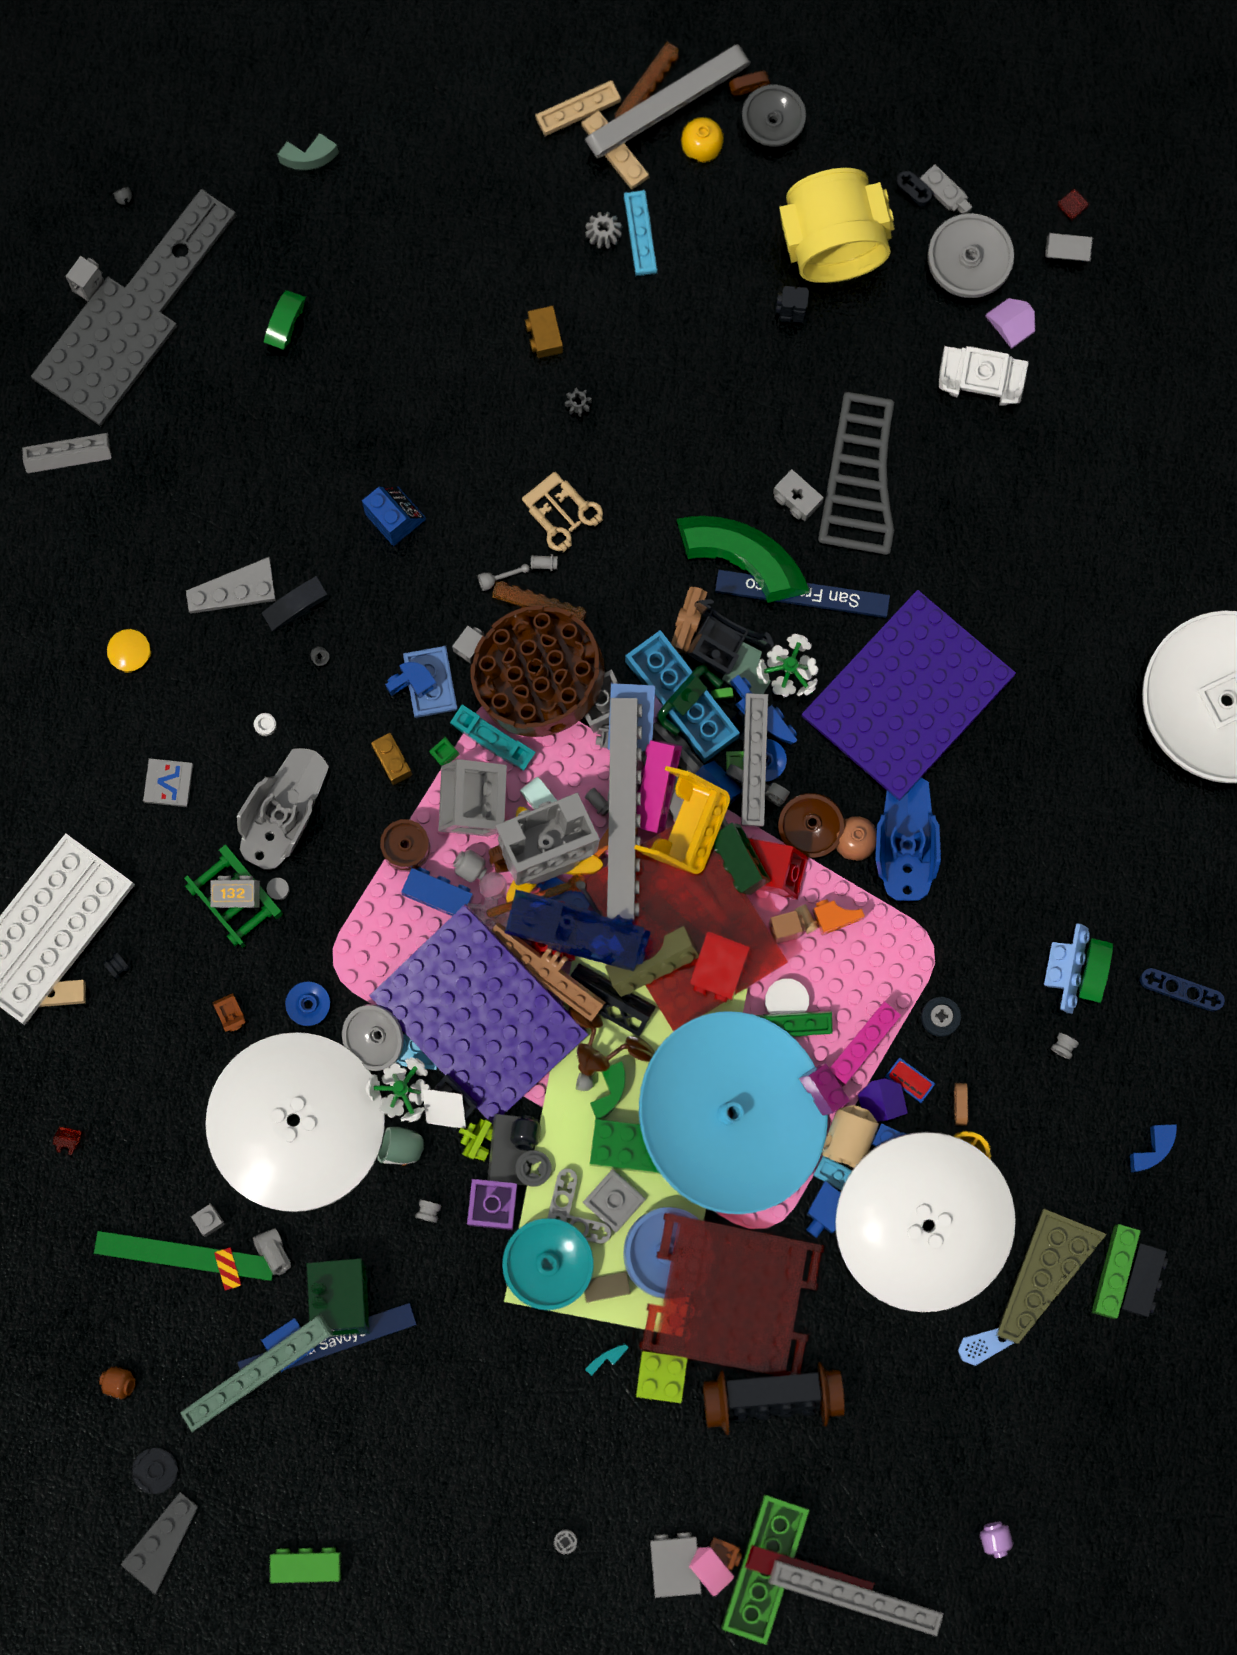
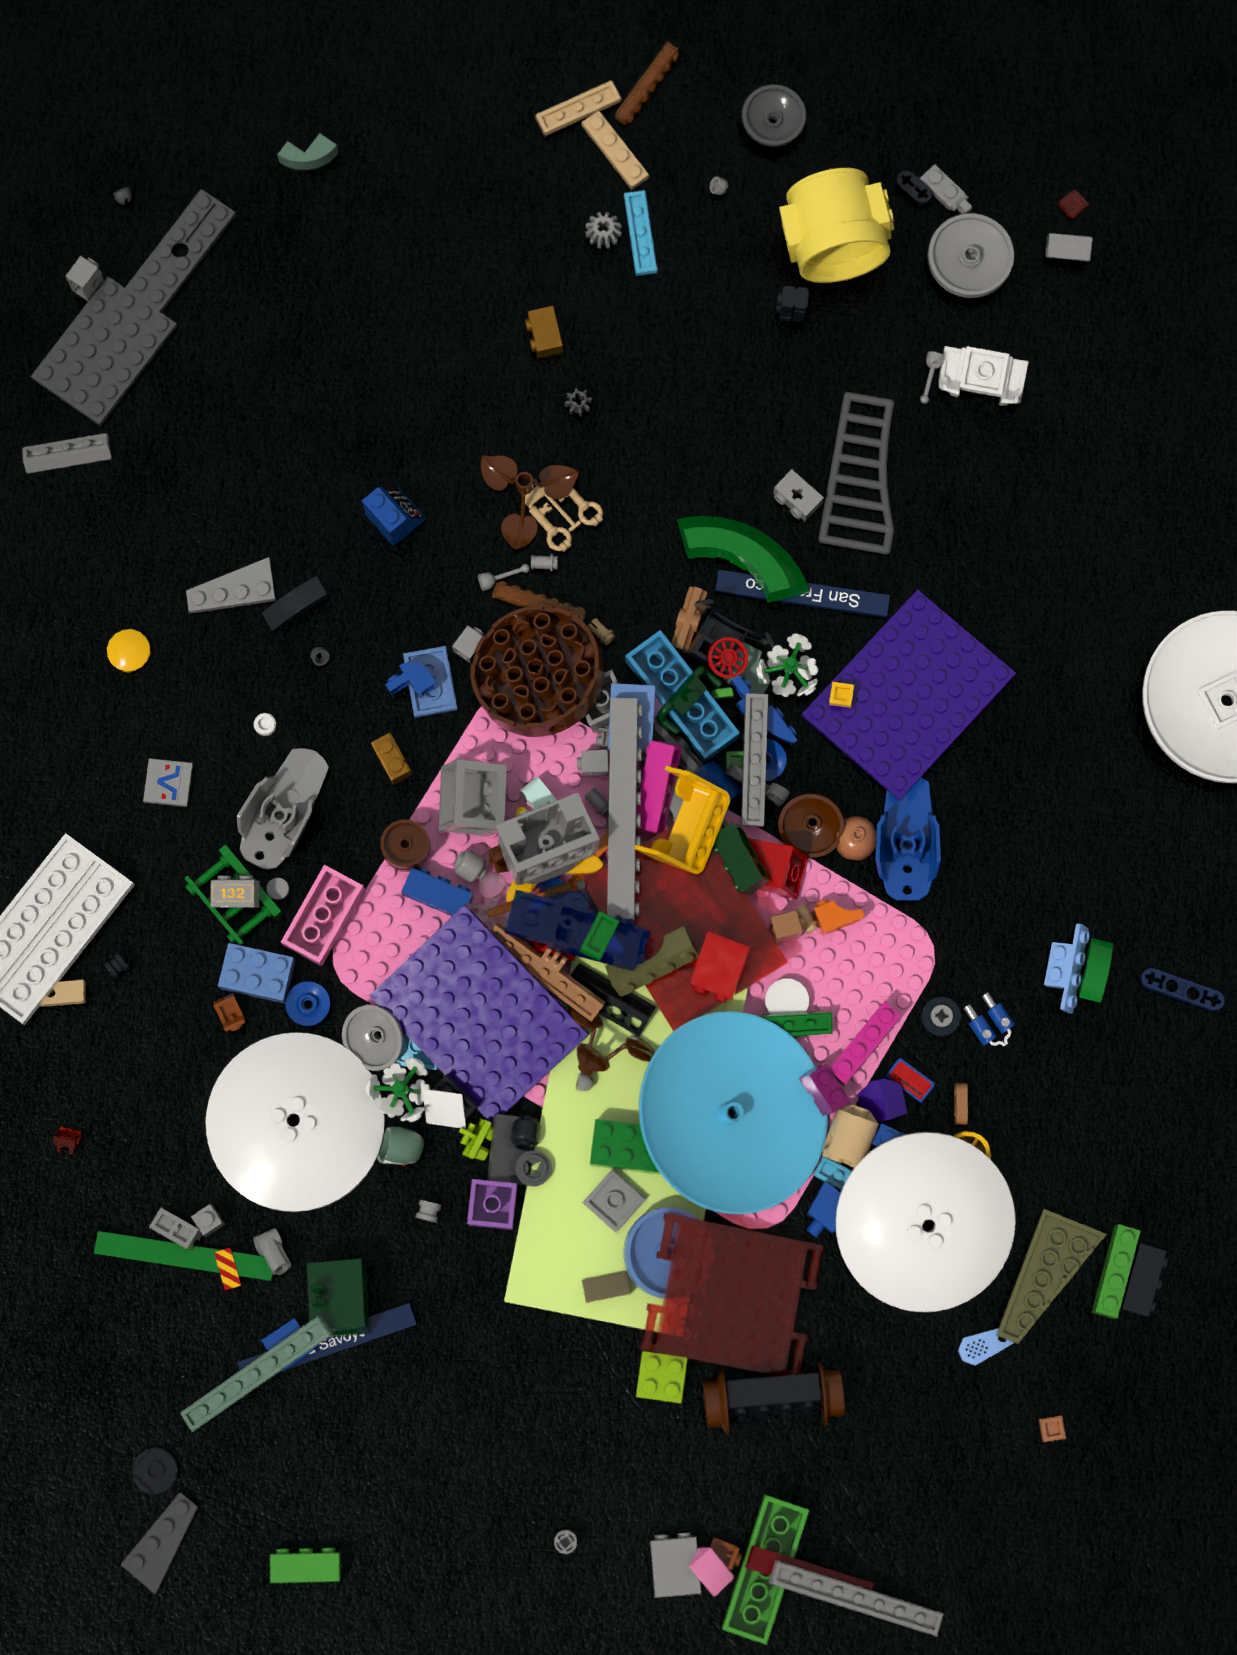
(117, 1382): dark orange head -> none
(175, 1229): none -> light grey hinge
(256, 973): none -> medium blue brick
(283, 319): green brick -> none
(323, 915): none -> bright pink brick
(444, 752): green tile -> none
(492, 738): teal slope -> none
(501, 470): none -> reddish brown plant
(548, 1264): teal dish -> none
(563, 1212): light grey beam -> none
(593, 763): none -> light grey brick
(599, 936): none -> green tile
(602, 633): none -> tan pin
(612, 1355): teal slope -> none
(615, 1082): green brick -> none
(667, 101): light grey beam -> none
(702, 139): yellow cylinder -> none
(718, 186): none -> light grey hinge
(727, 657): none -> red wheel
(749, 83): reddish brown beam -> none
(841, 694): none -> yellow plate
(934, 361): none -> light grey hinge
(996, 1539): lavender head -> none
(999, 1017): none -> blue piece
(1013, 320): lavender slope -> none
(1052, 1428): none -> nougat tile
(1064, 1046): light grey wheel -> none
(1162, 1141): blue brick -> none

